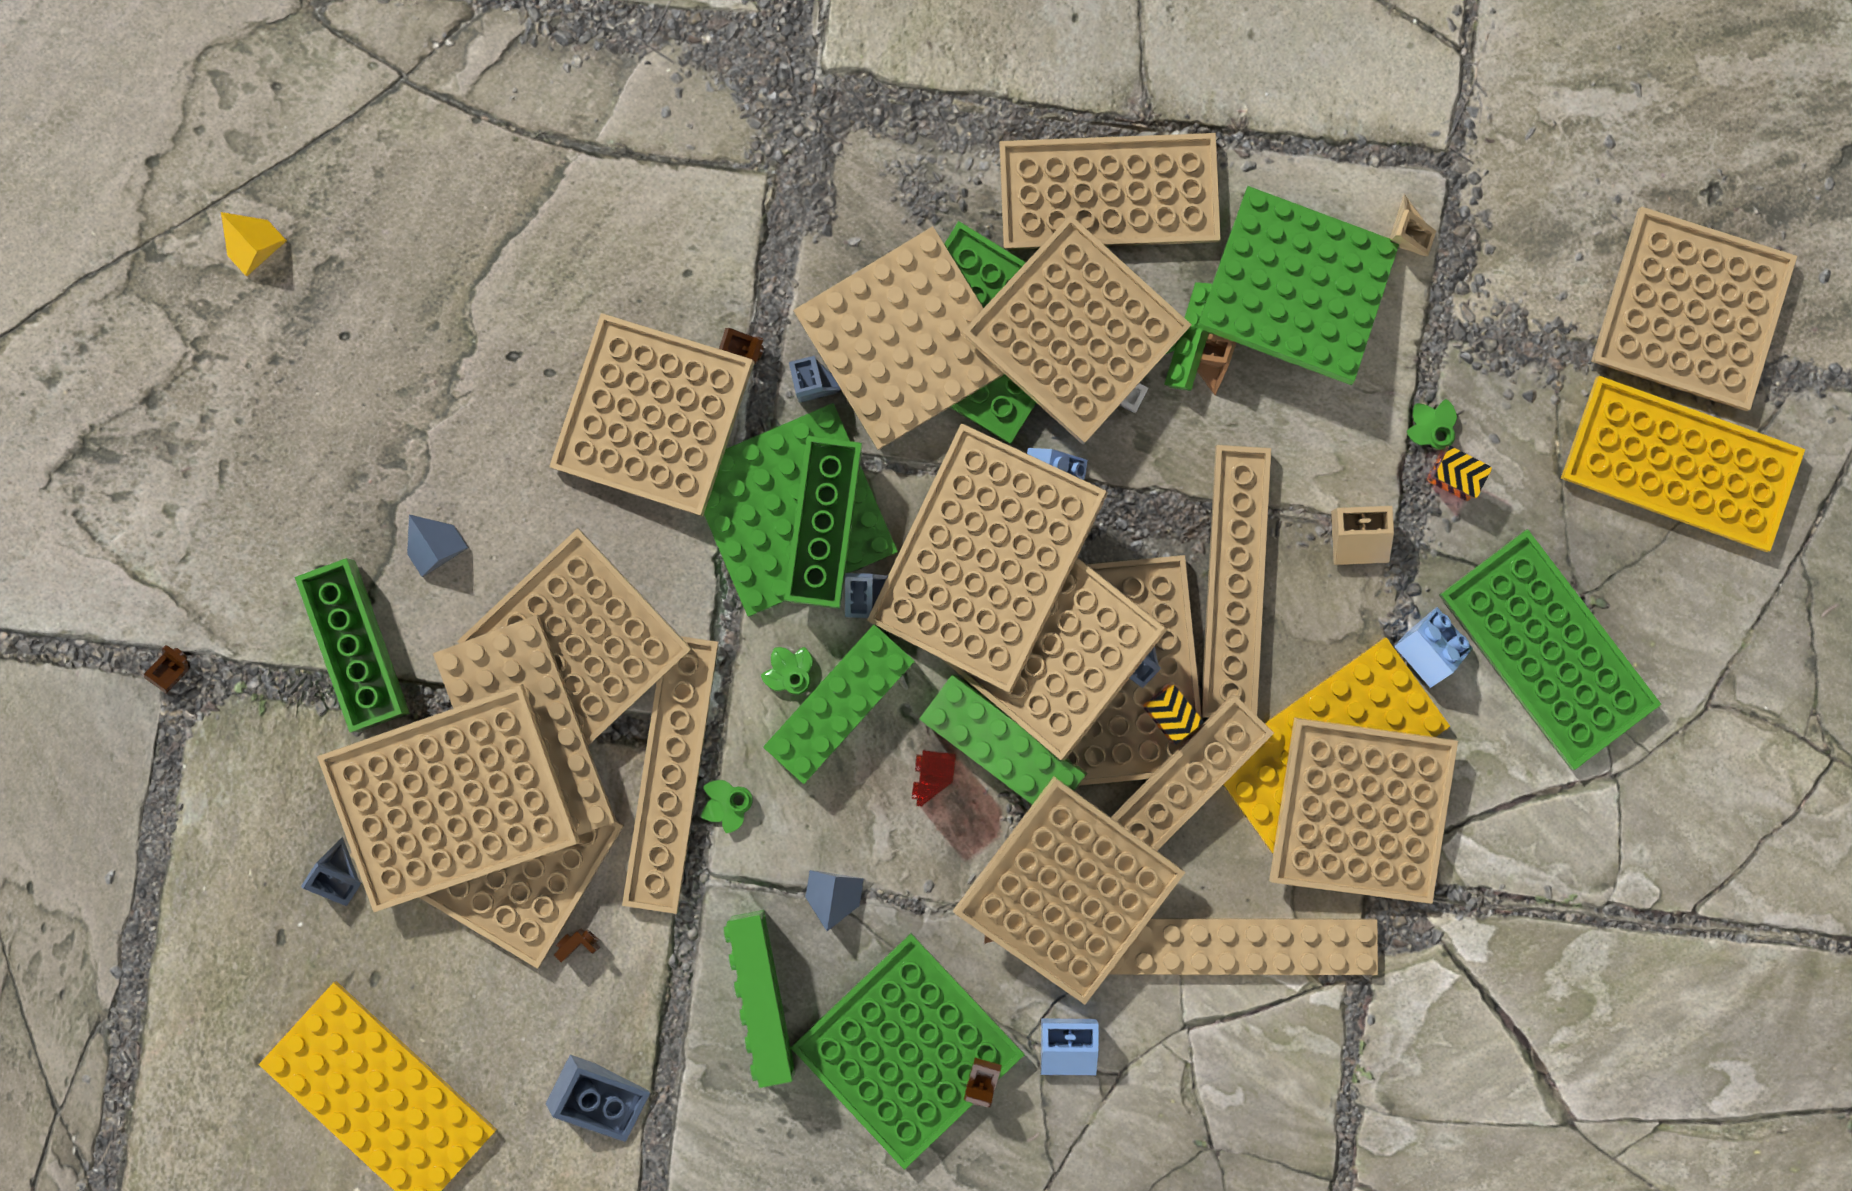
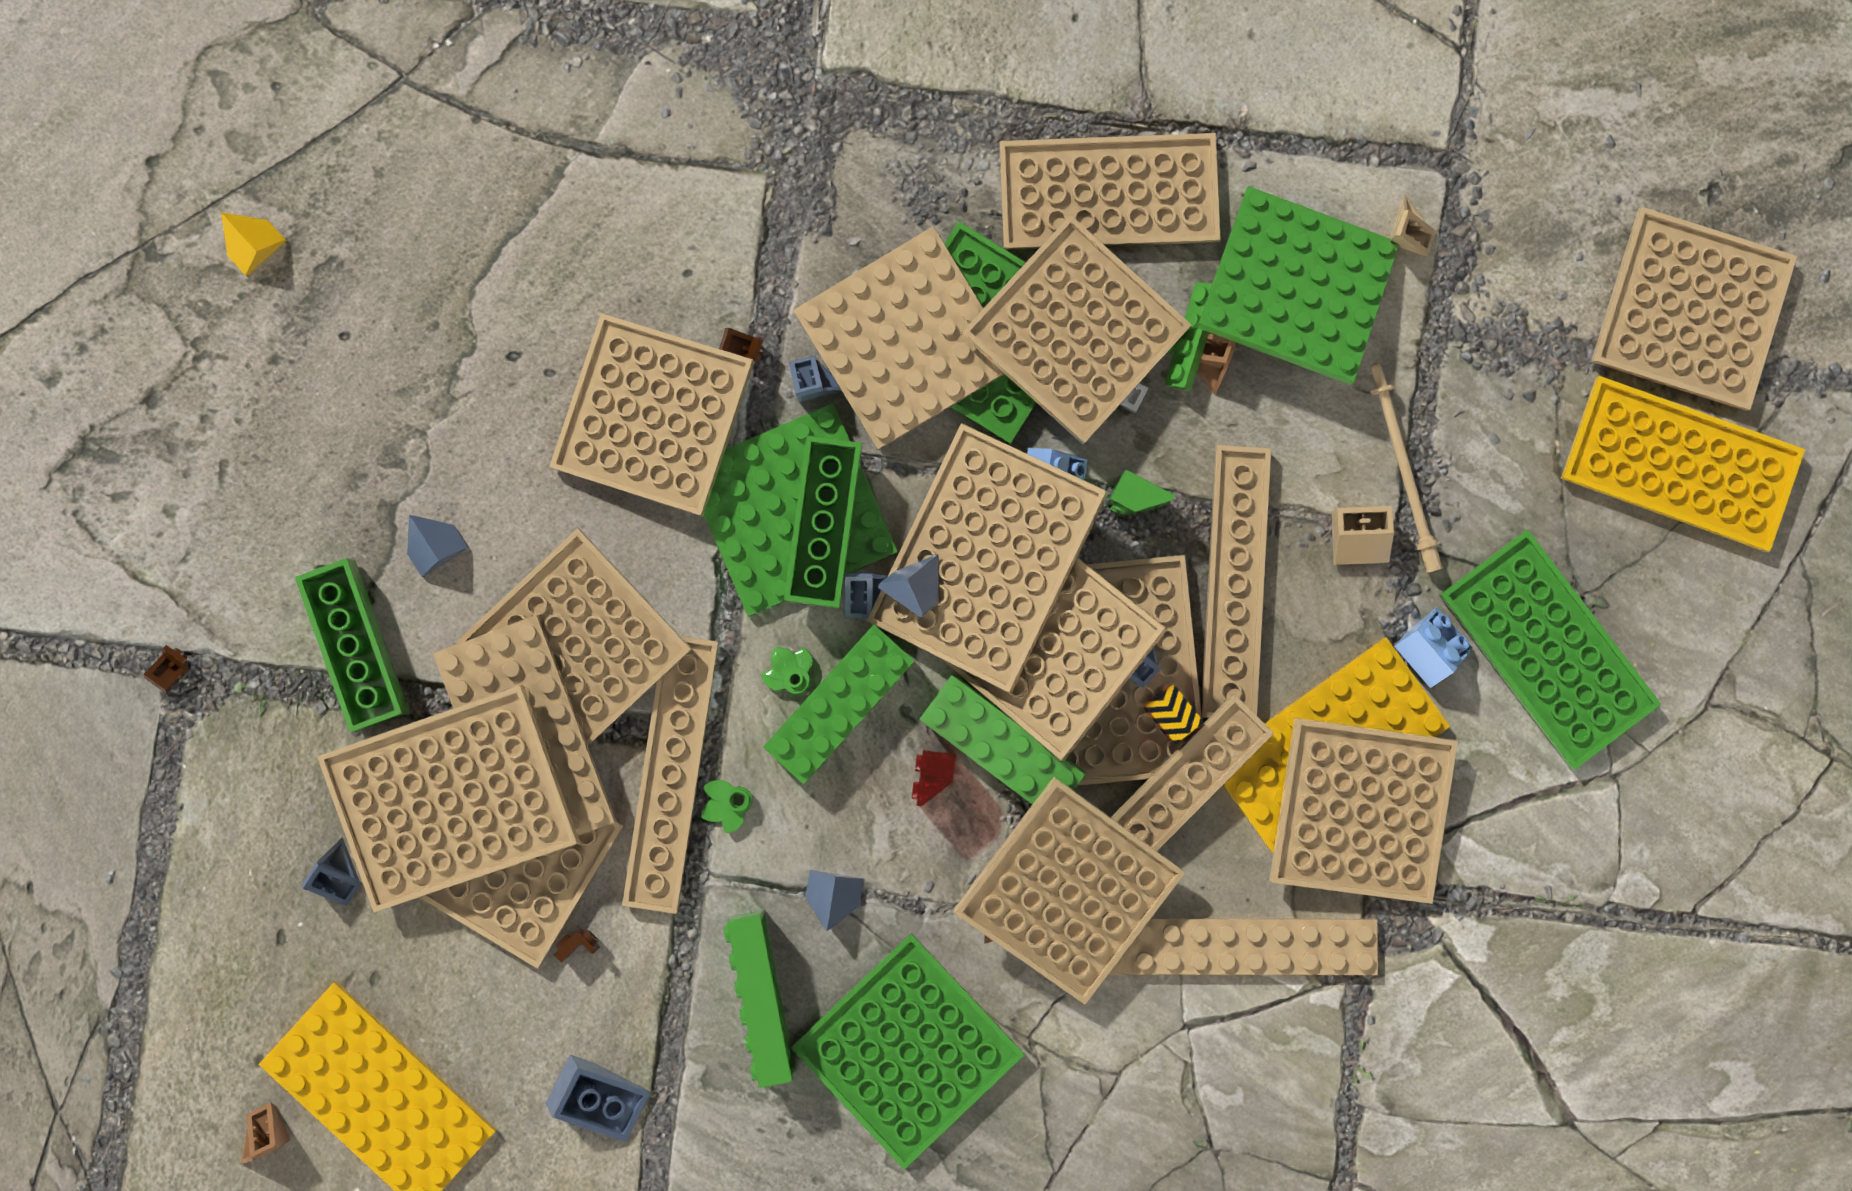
(263, 1133): none -> medium nougat slope
(915, 585): none -> sand blue slope
(982, 1082): reddish brown bracket -> none
(1069, 1046): light blue slope -> none
(1136, 495): none -> bright green slope
(1426, 542): none -> tan bar
(1431, 421): bright green plate -> none
(1459, 473): piece -> none

